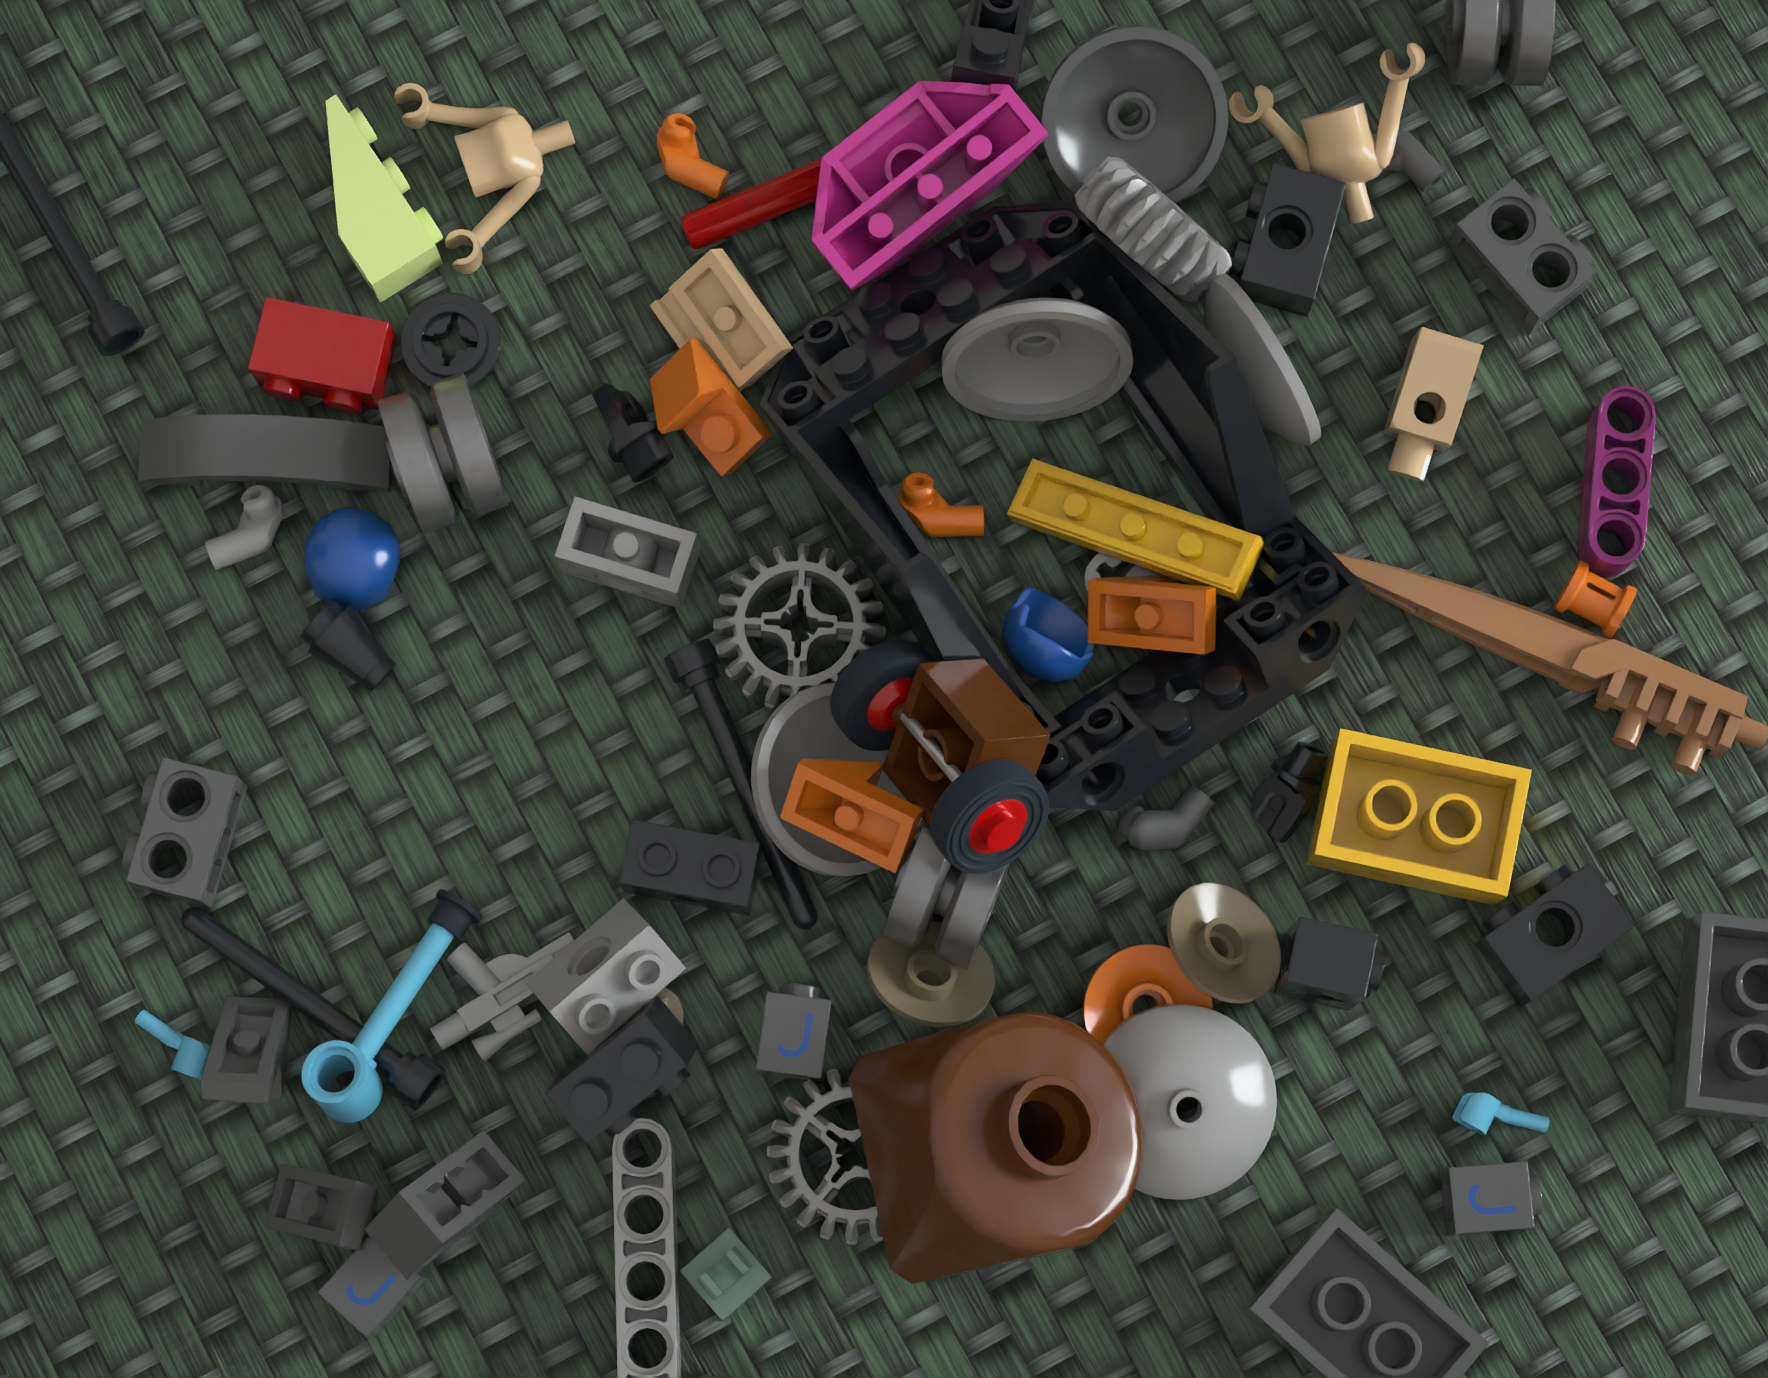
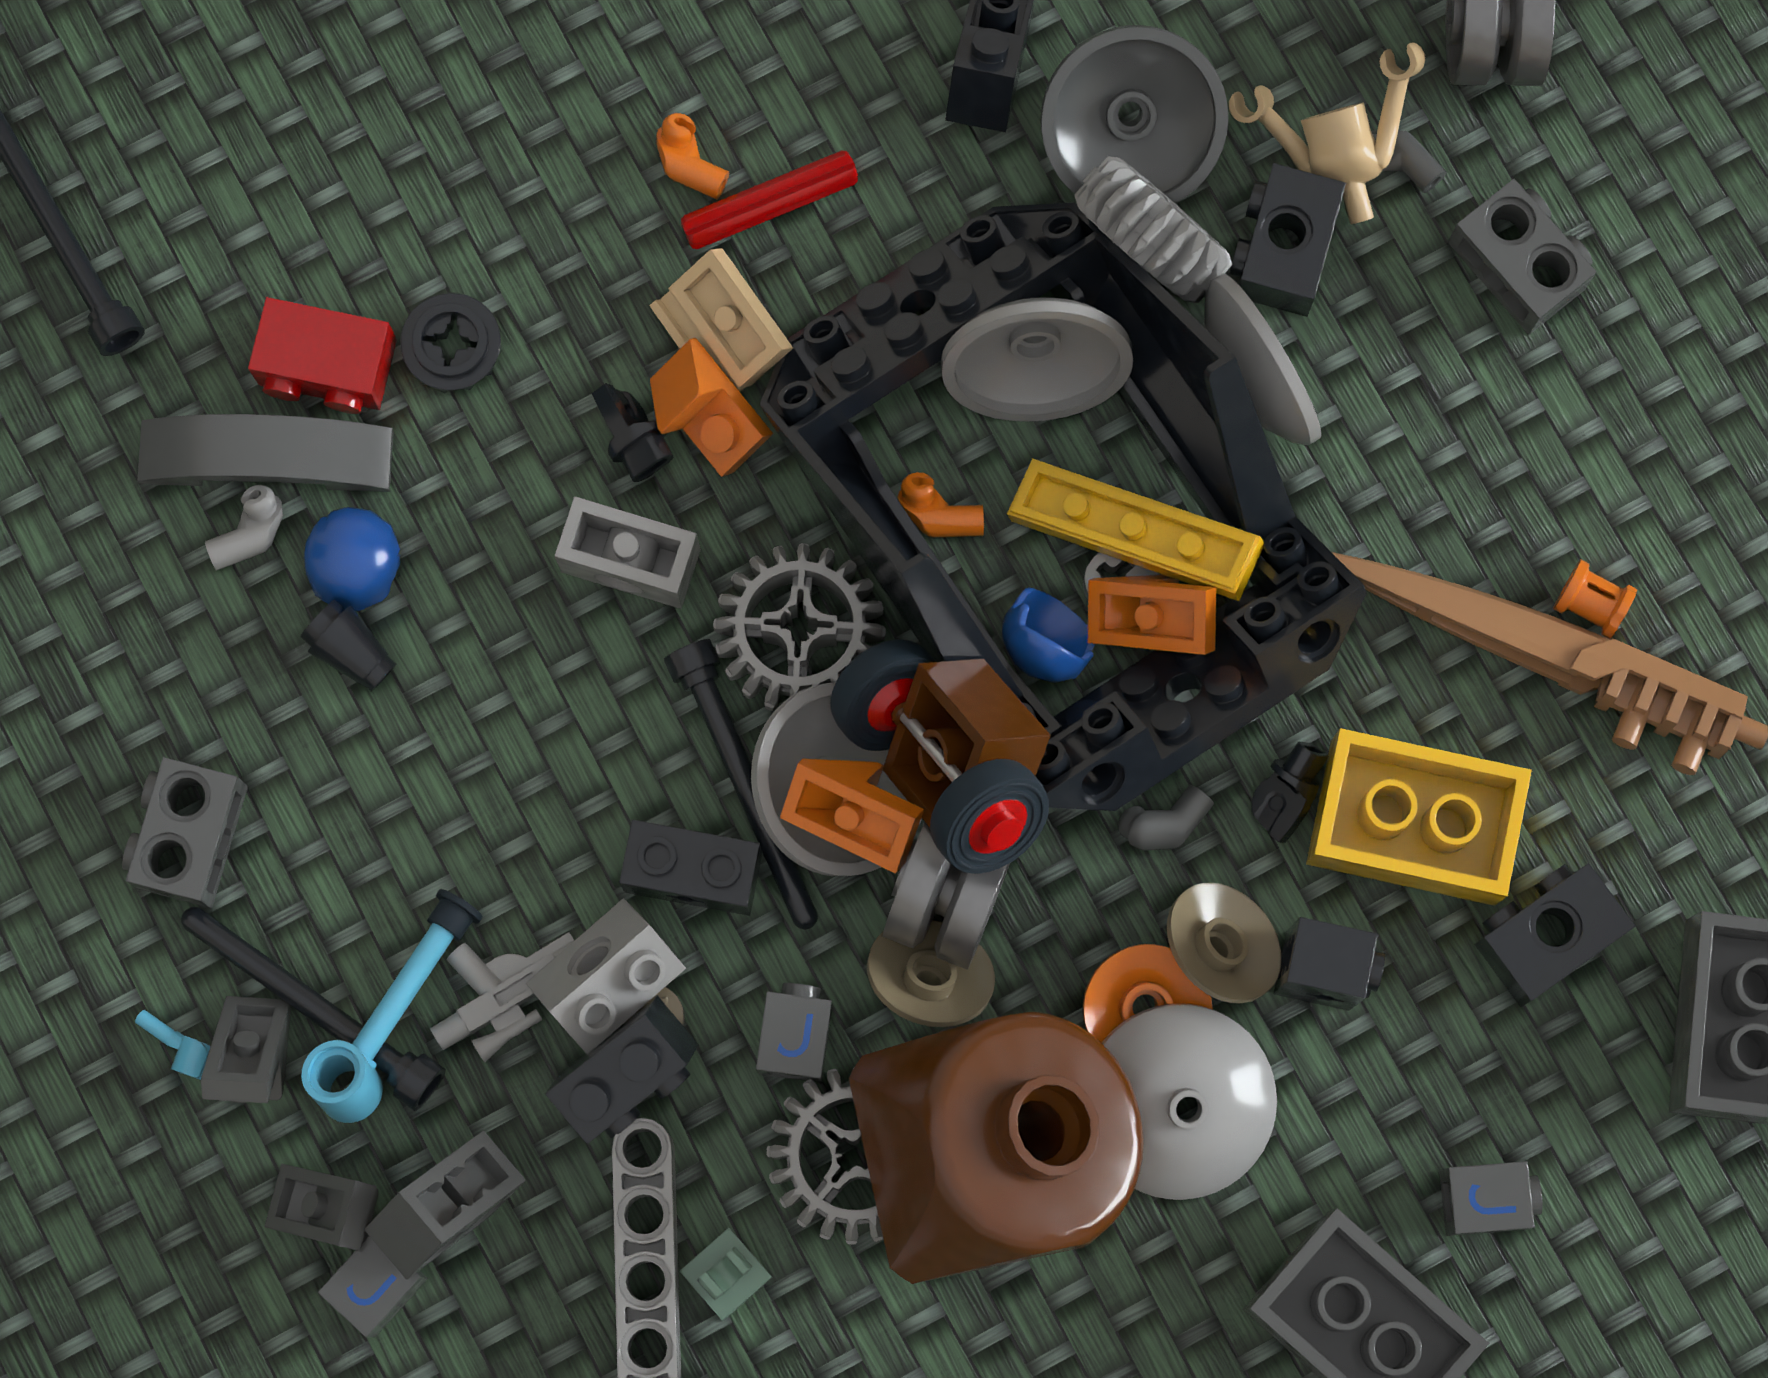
(373, 217): yellowish green slope -> none
(438, 454): flat silver wheel -> none
(495, 157): tan piece -> none
(916, 172): dark pink wedge -> none
(1439, 374): tan torso -> none
(1479, 1109): medium azure hand -> none
(1632, 457): magenta beam -> none

